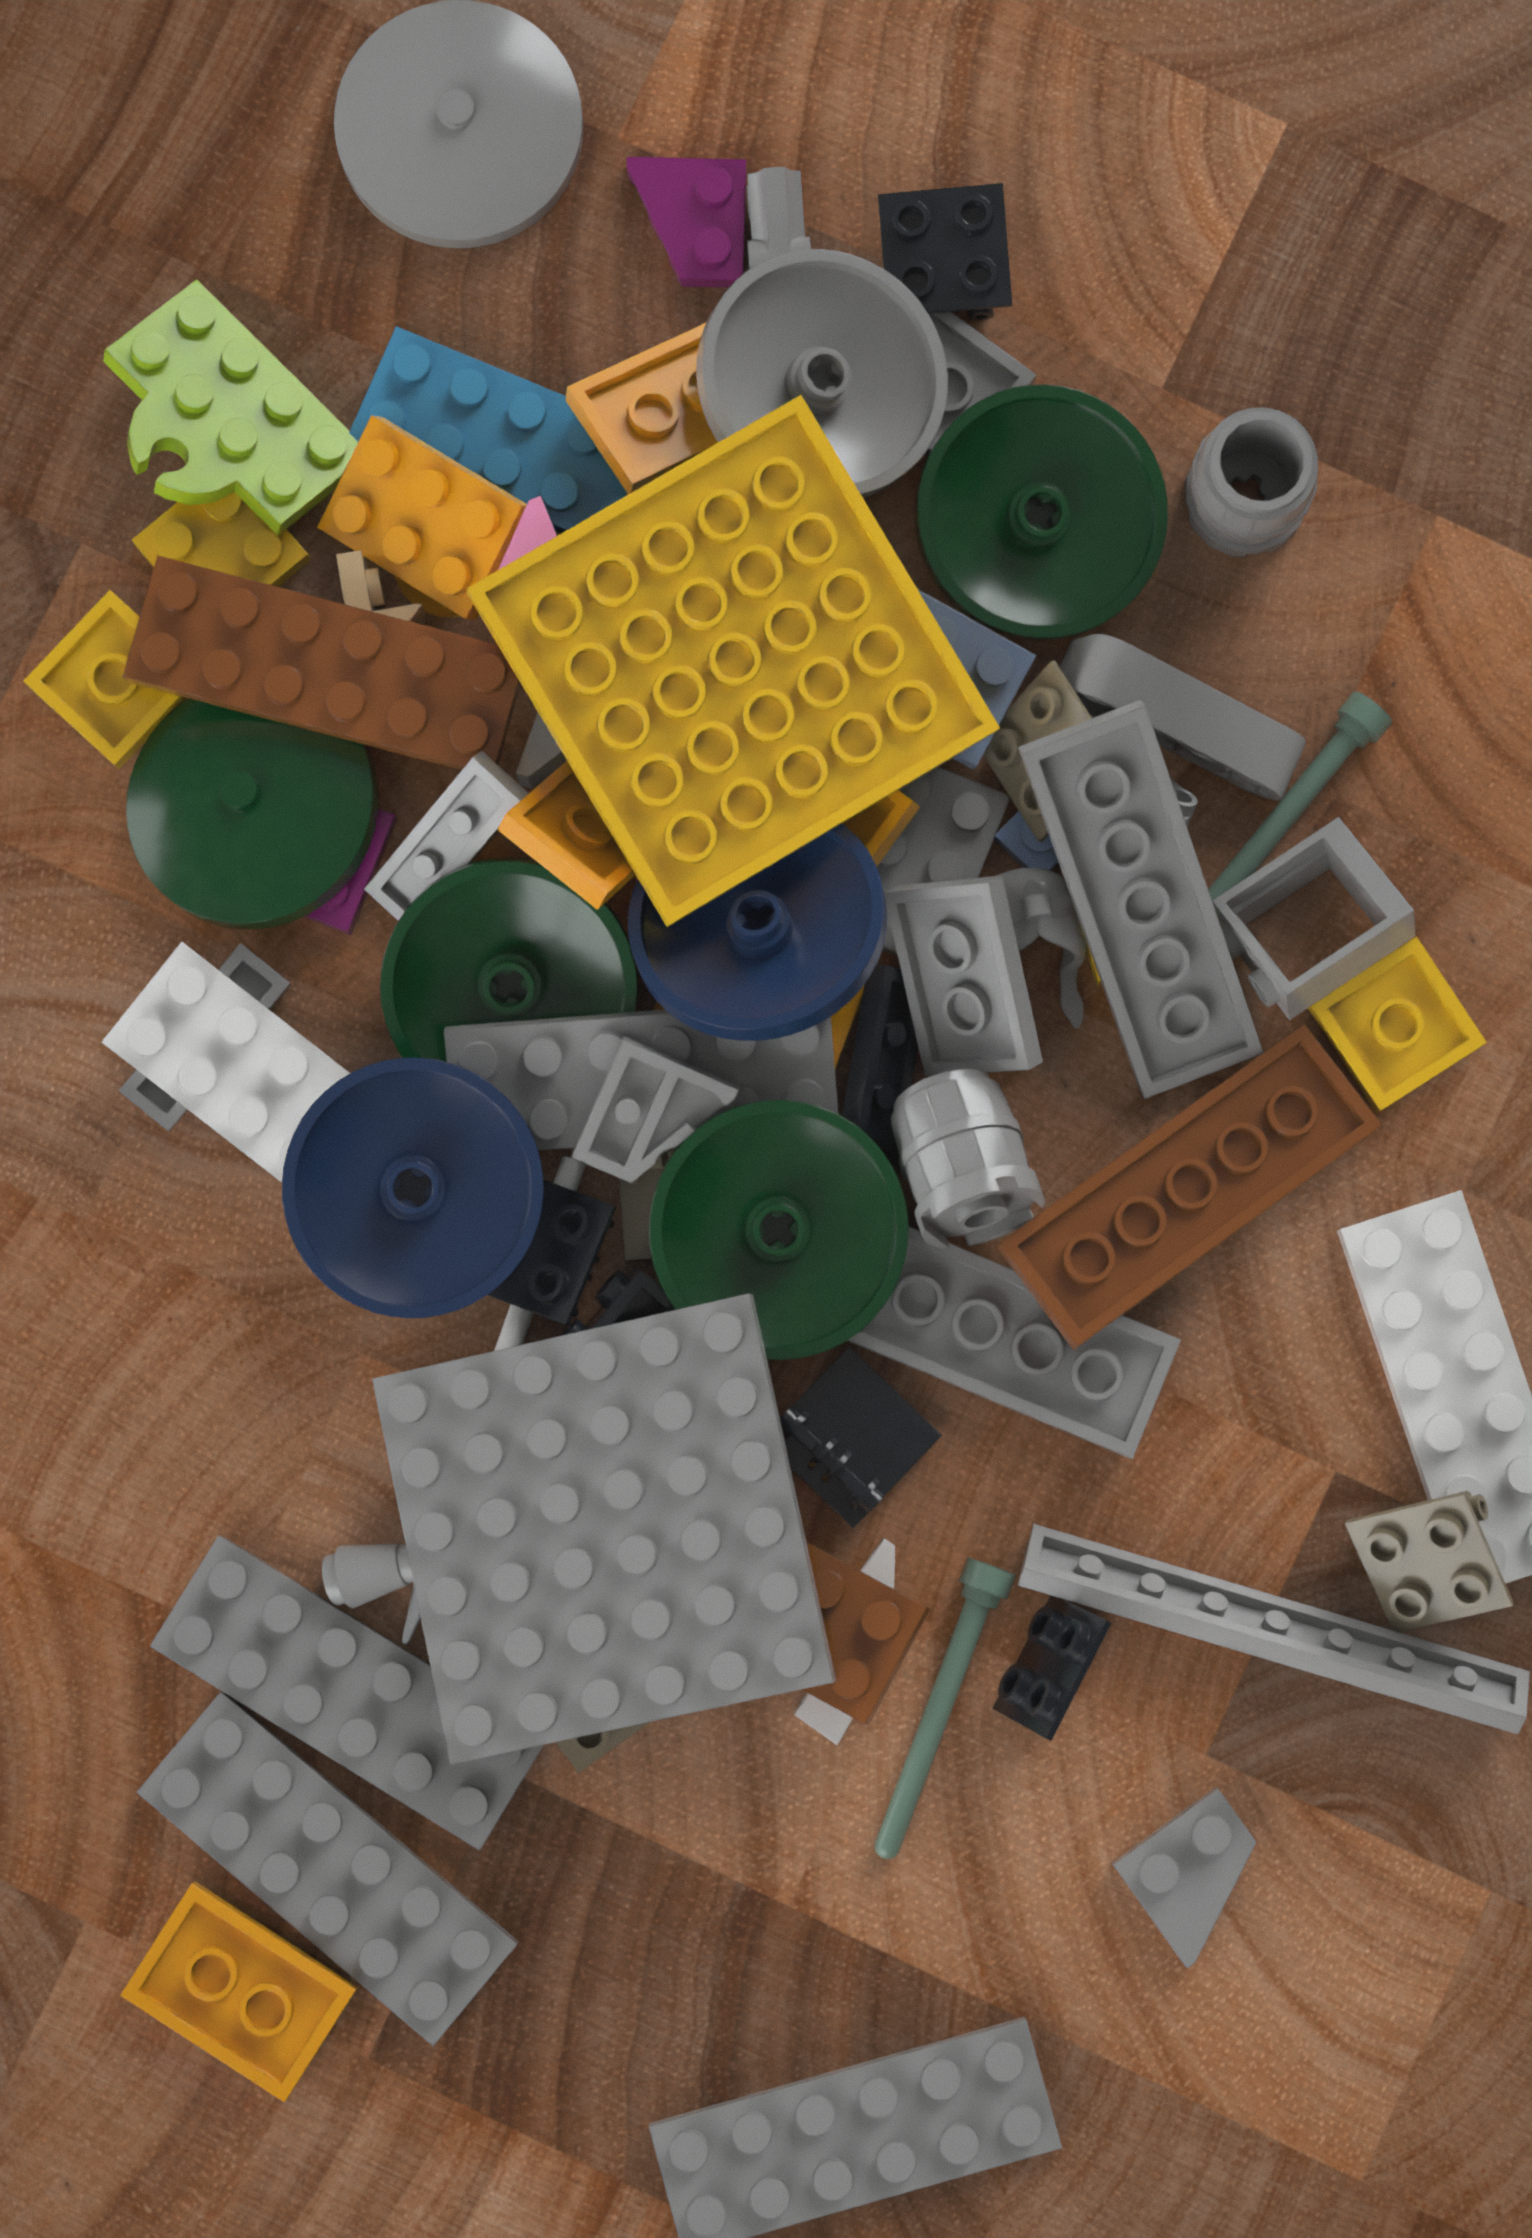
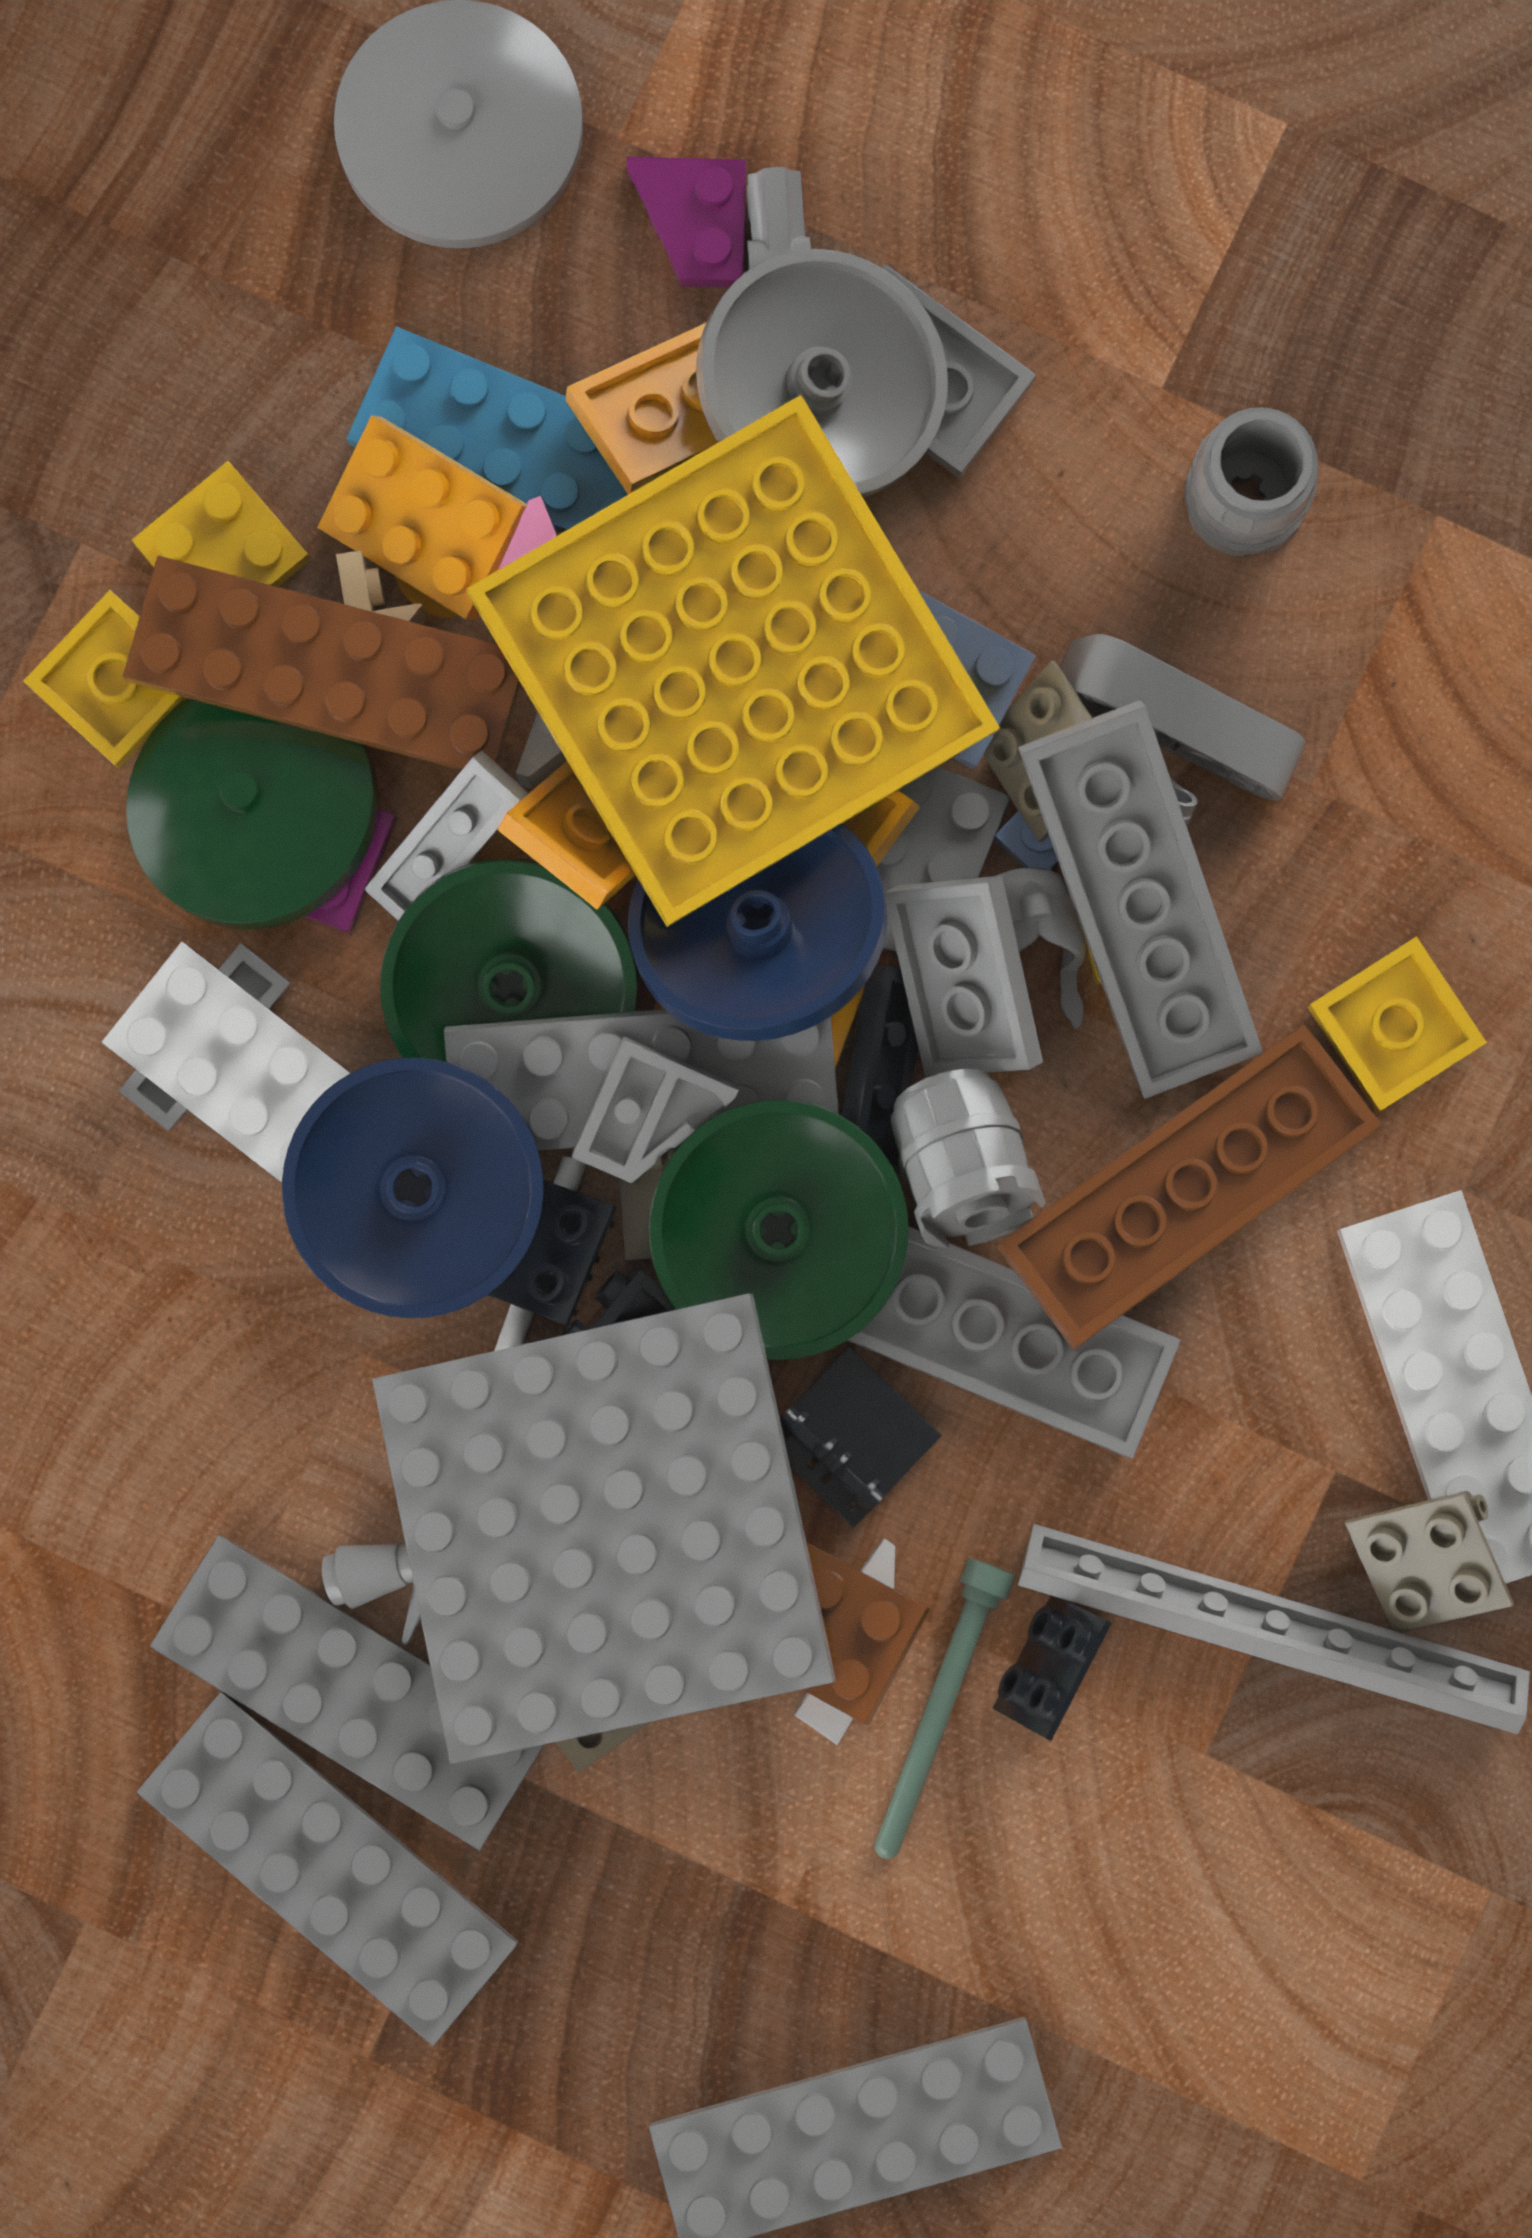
(226, 413): lime plate -> none
(239, 1991): light orange plate -> none
(949, 247): black hinge -> none
(1041, 512): dark green dish -> none
(1188, 1871): light grey wing -> none
(1326, 849): light grey window -> none
(1359, 723): sand green piece -> none

